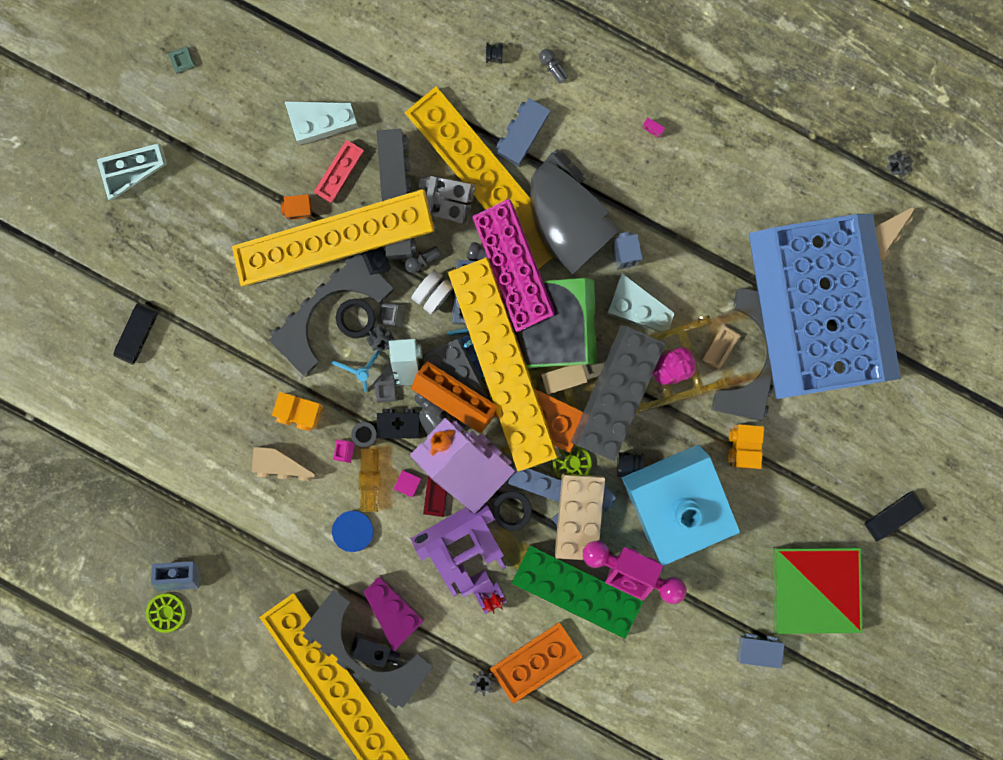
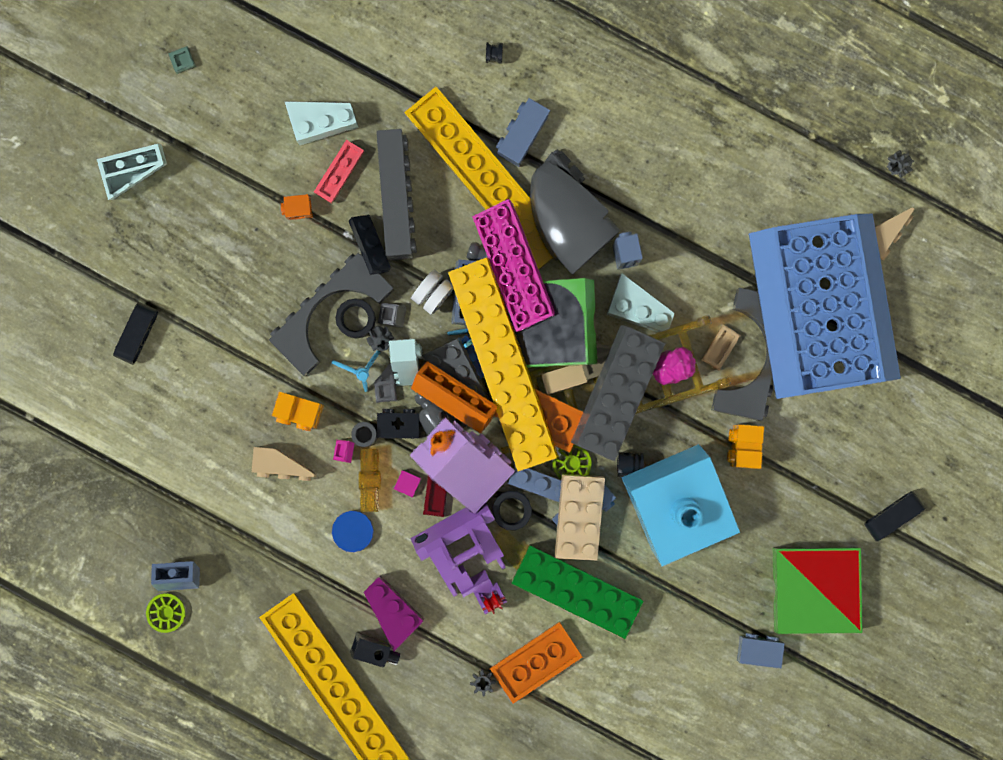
(333, 238): yellow plate -> none
(395, 684): dark grey arch -> none
(414, 264): dark grey axle -> none
(439, 195): light grey hips -> none
(547, 57): dark grey axle -> none
(634, 573): dark pink brick -> none
(653, 127): dark pink tile -> none

